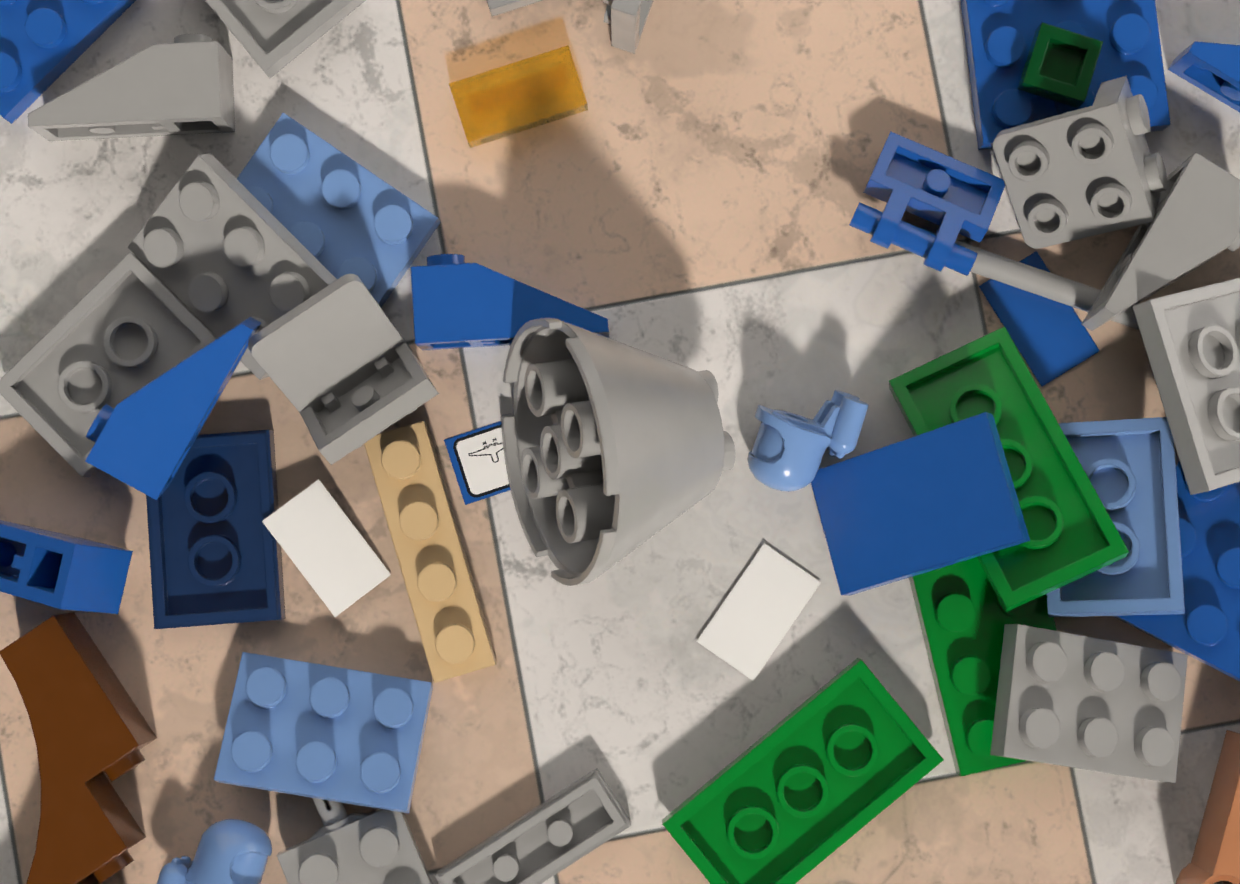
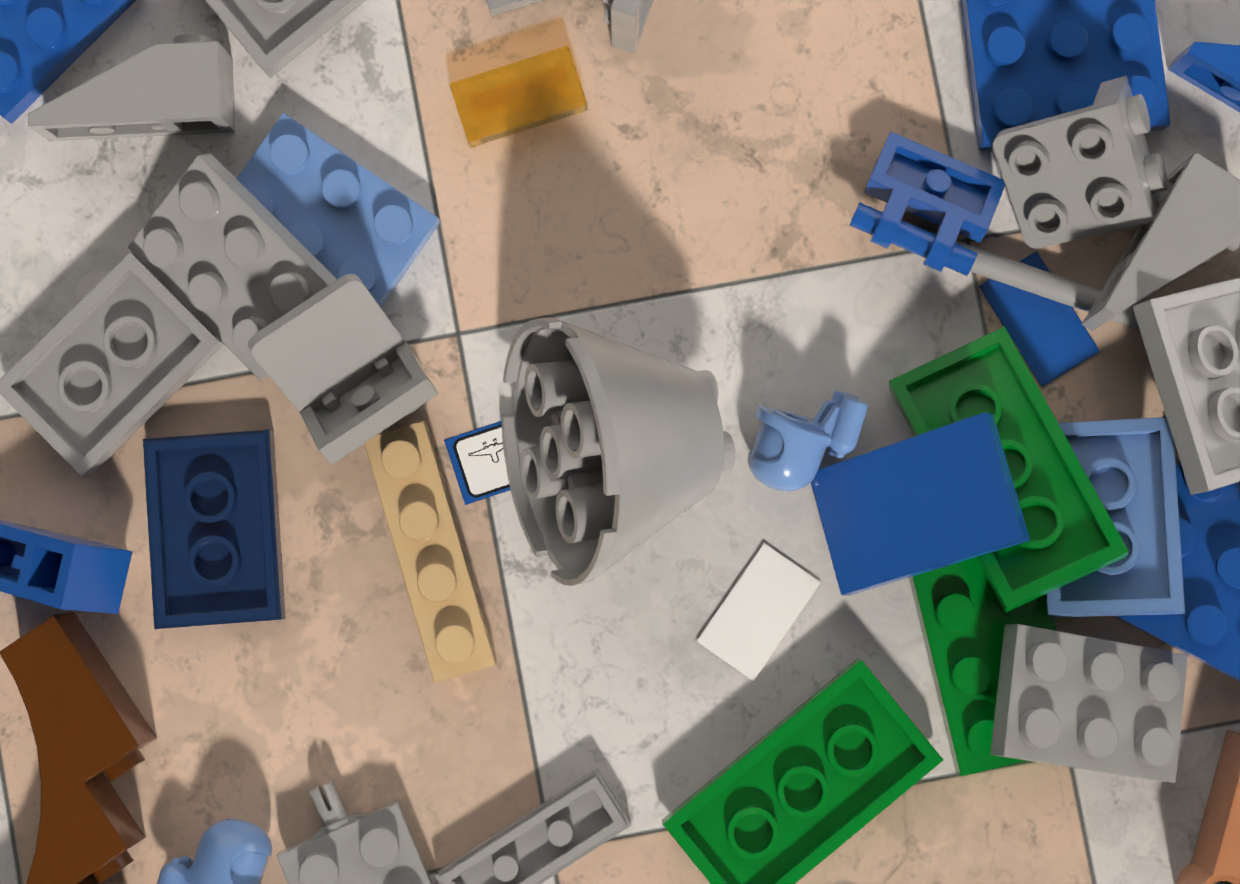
(156, 425): blue slope -> none
(324, 732): medium blue plate -> none
(326, 548): white sticker -> none
(478, 307): blue slope -> none
(1060, 65): dark green tile -> none

